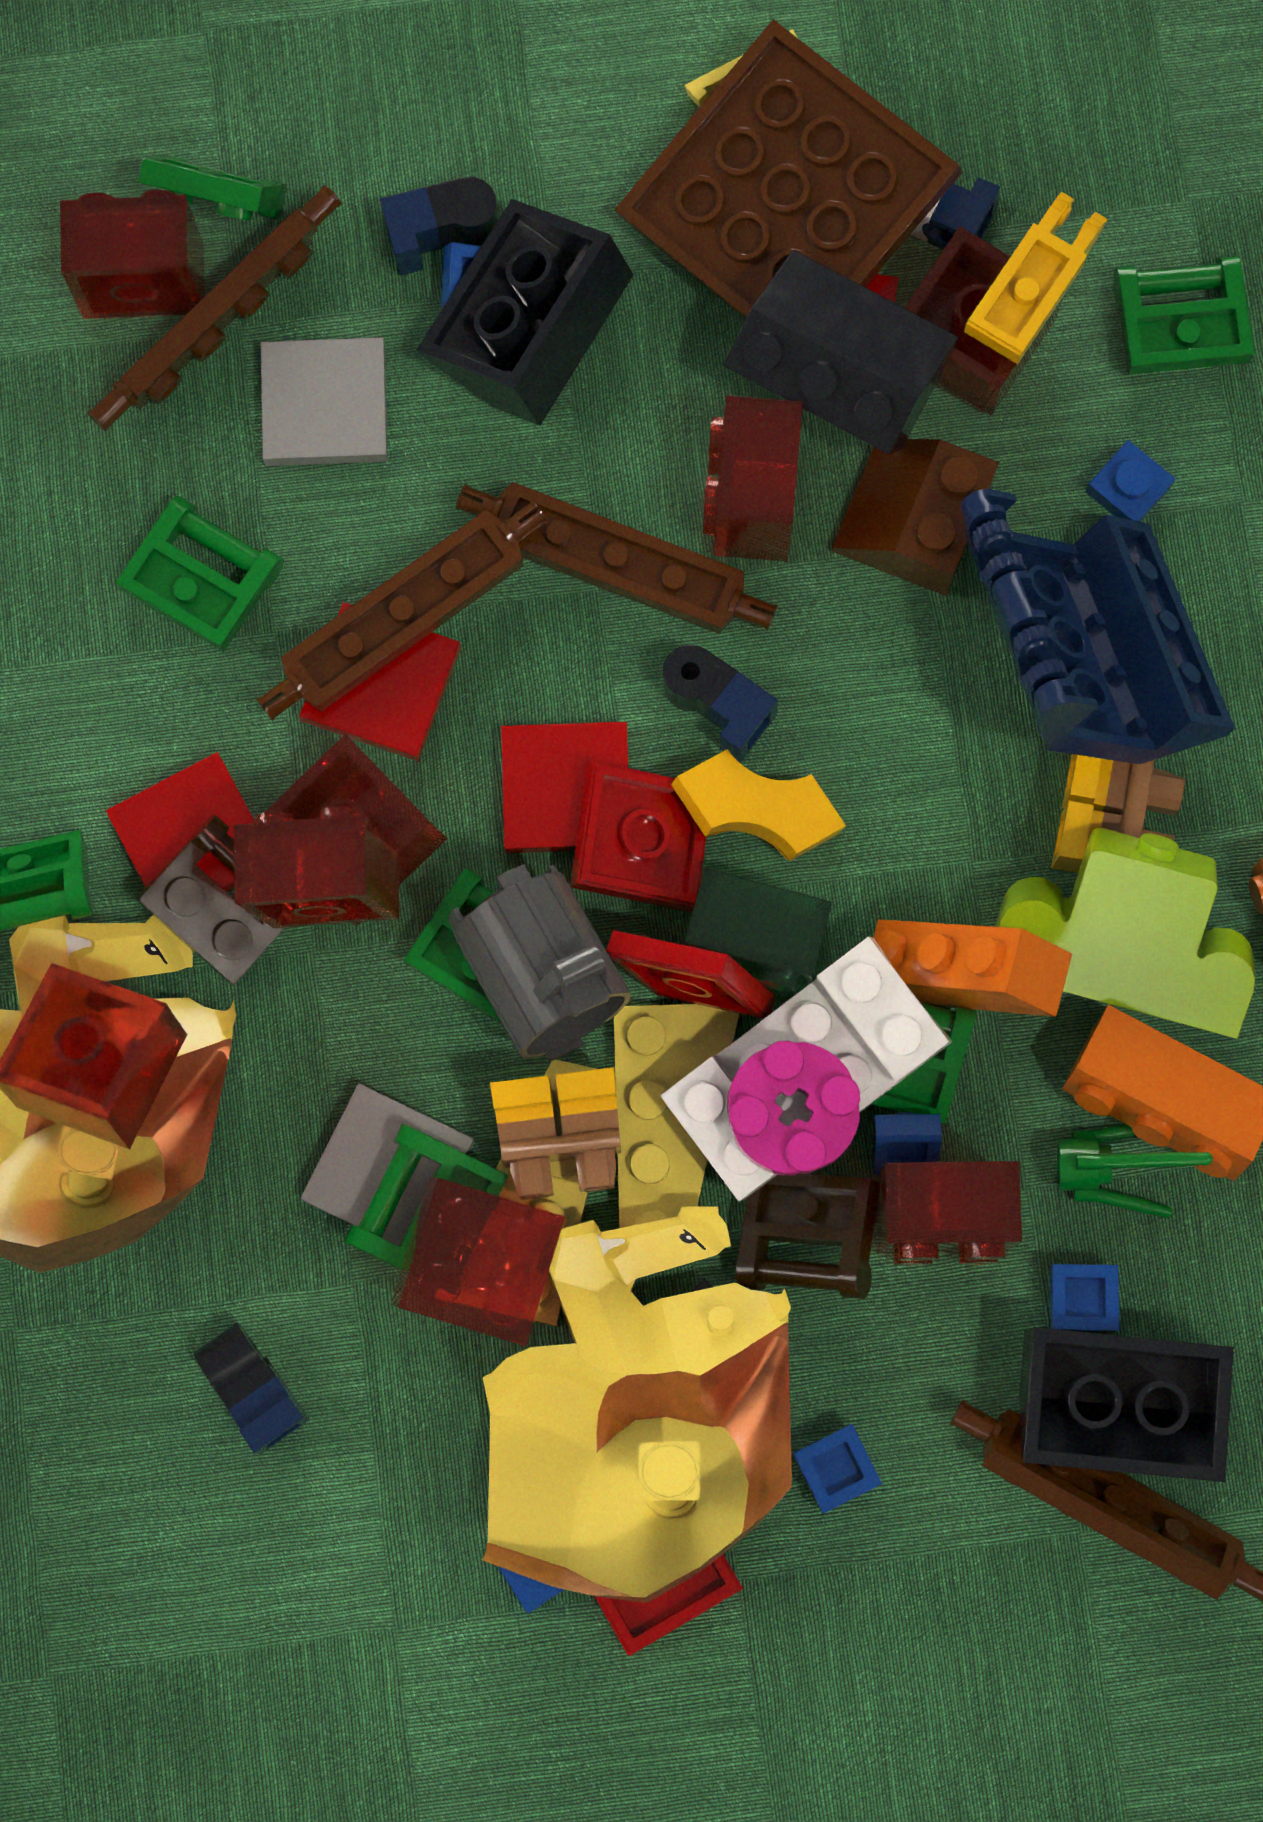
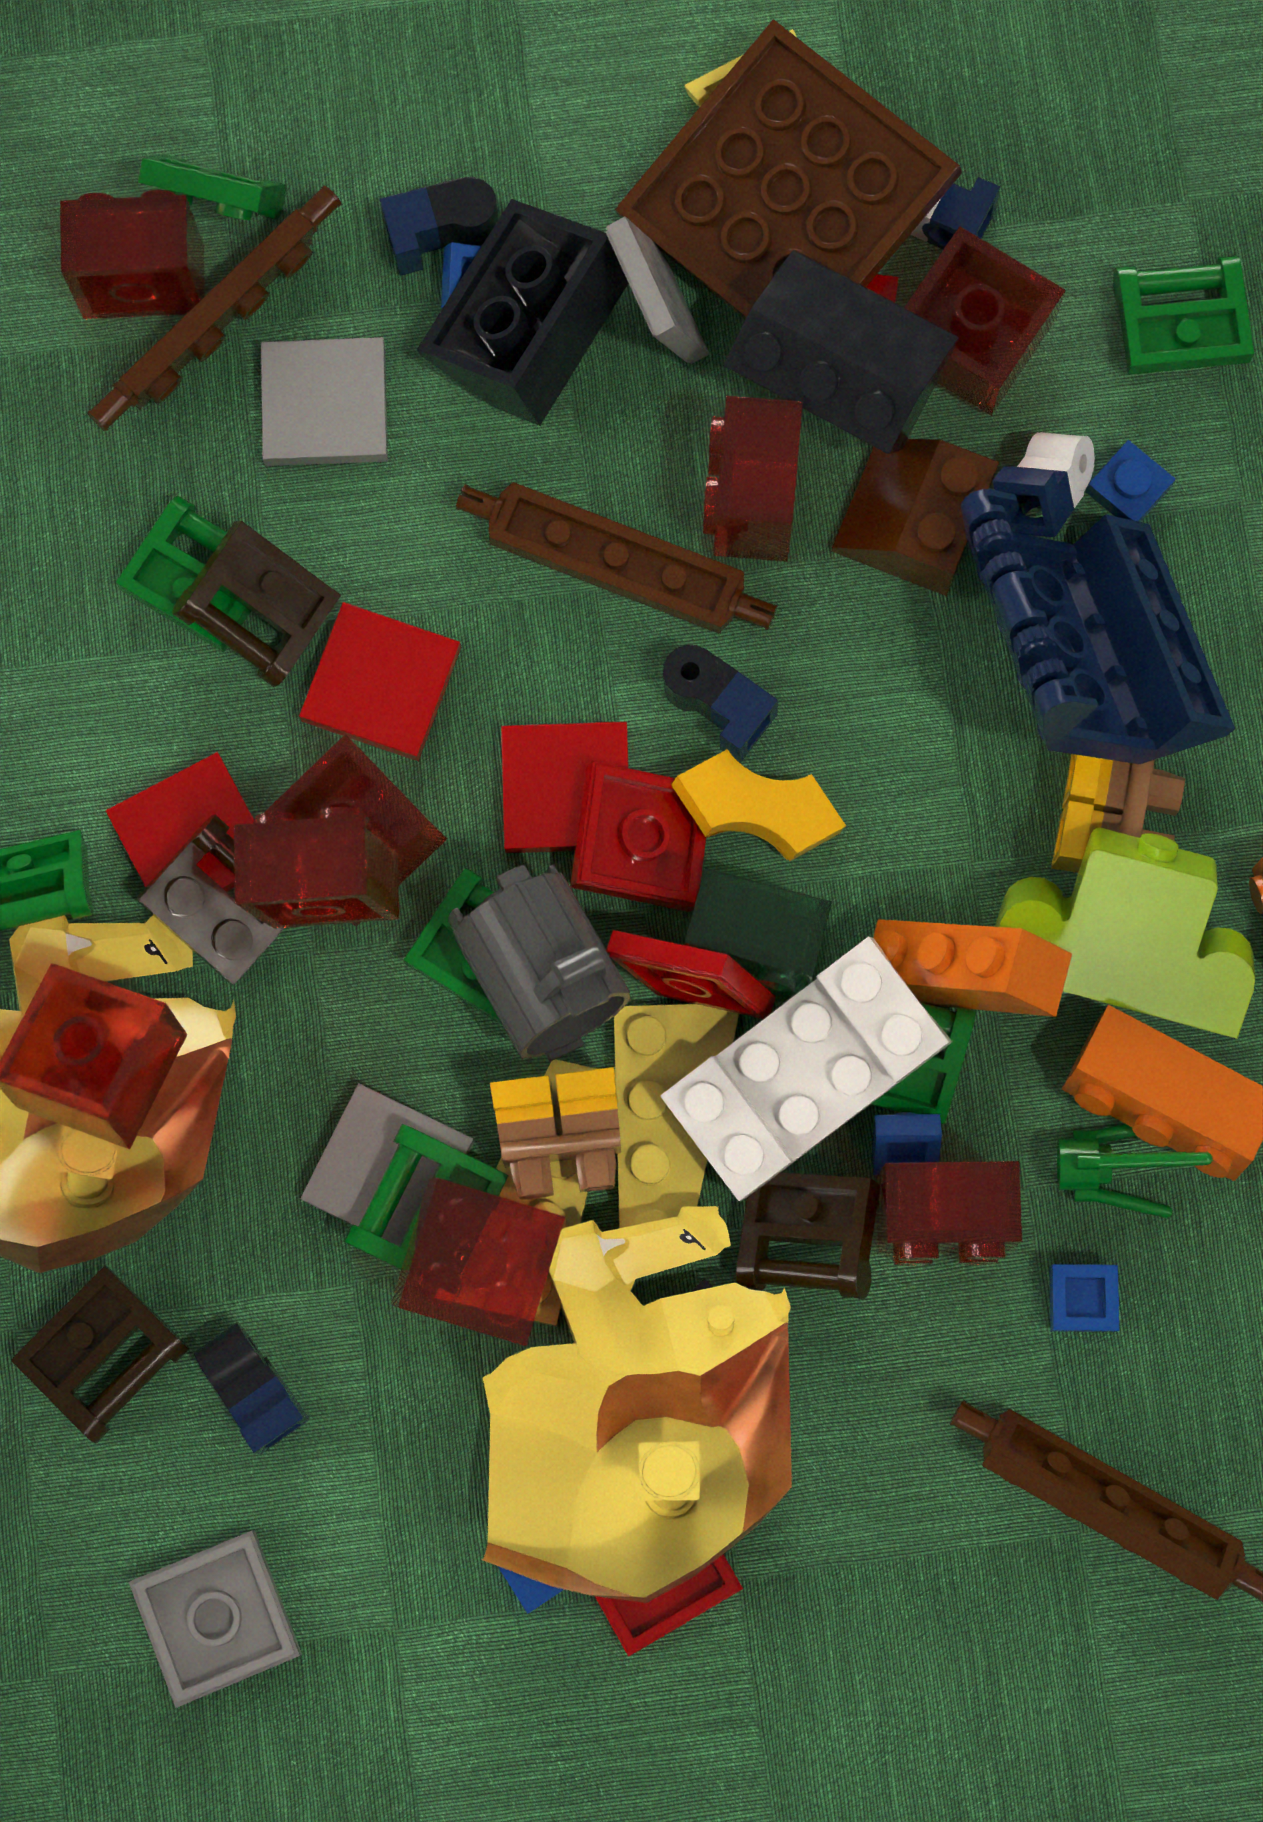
(84, 1338): none -> dark brown plate
(215, 1618): none -> light grey tile
(267, 585): none -> dark brown plate
(402, 611): reddish brown plate -> none
(656, 291): none -> light grey tile
(830, 1098): dark pink plate -> none
(837, 1468): blue plate -> none
(1032, 282): yellow hinge -> none
(1050, 477): none -> leg
(1125, 1404): black slope -> none

